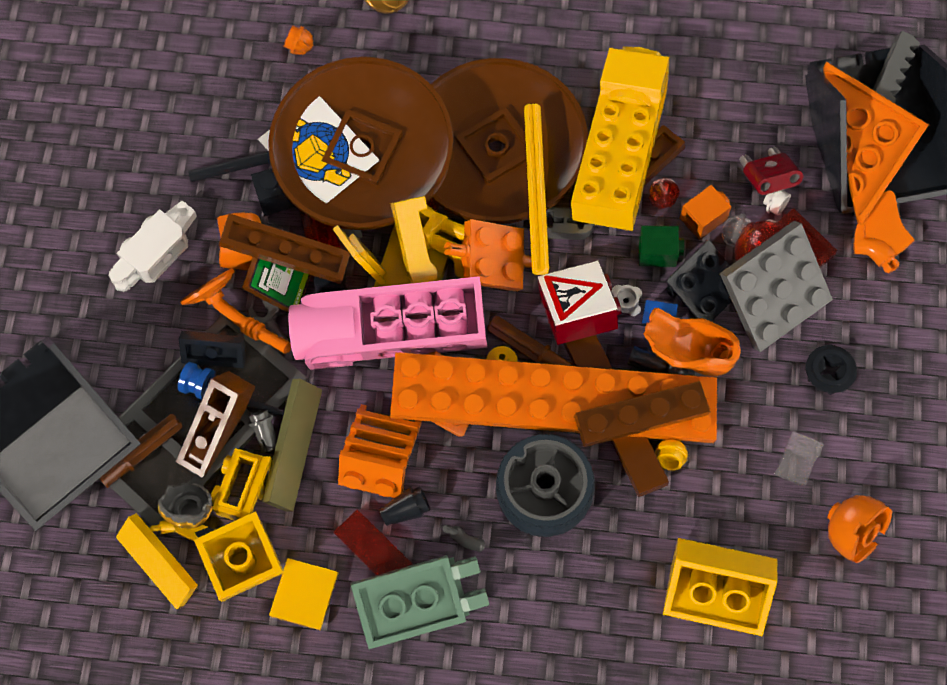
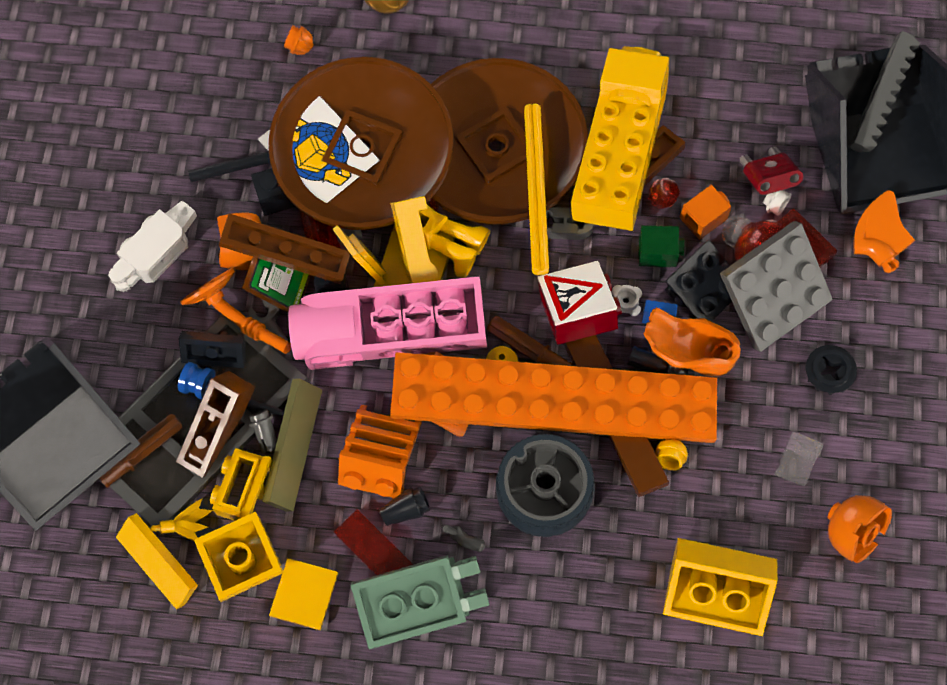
(185, 505): dark grey hair -> none
(493, 254): orange plate -> none
(641, 414): reddish brown plate -> none
(877, 139): orange tile -> none

